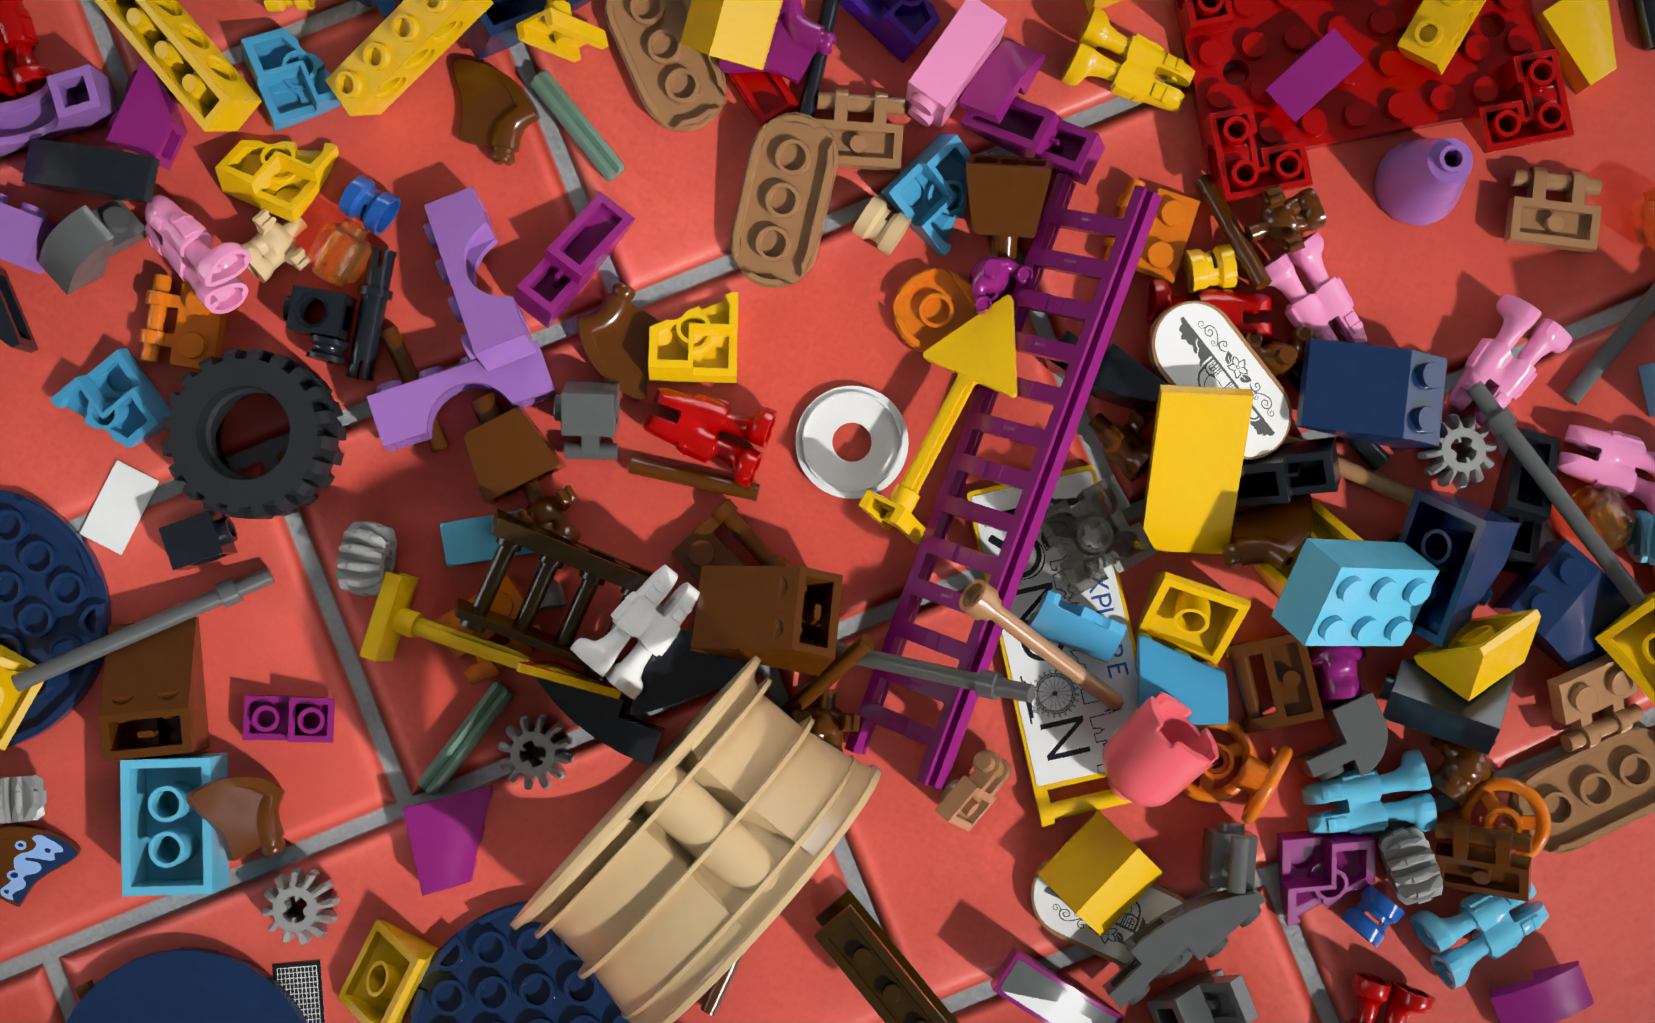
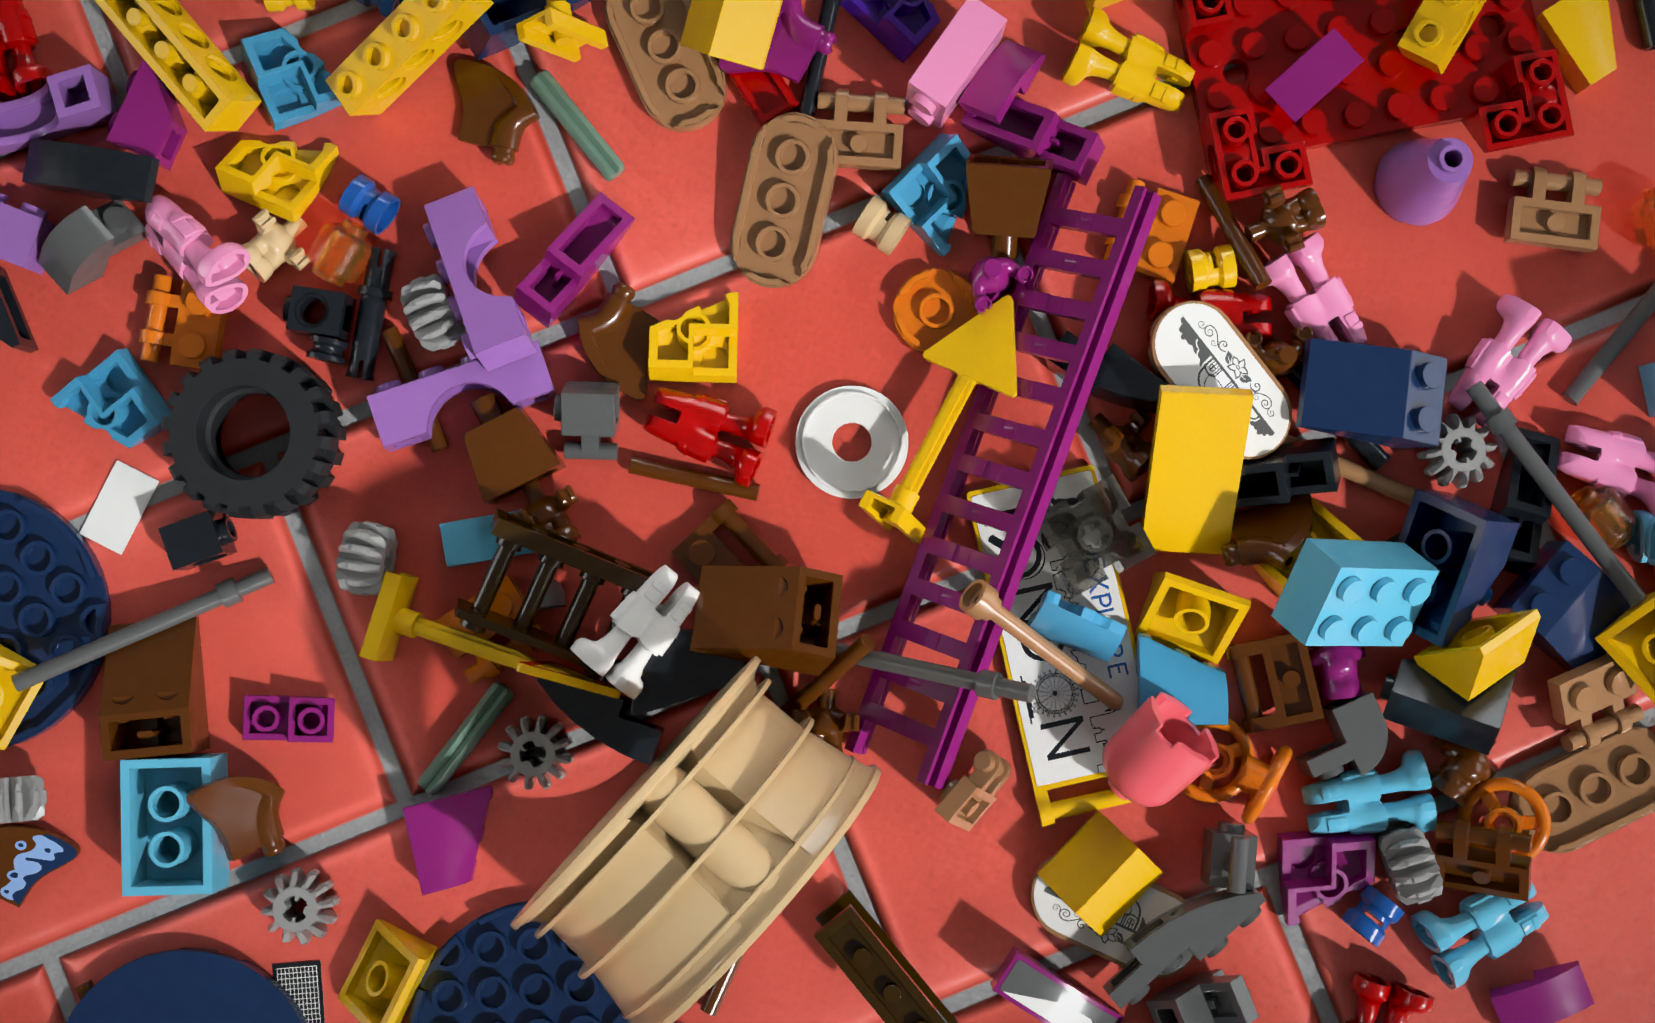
(430, 314): none -> light grey gear

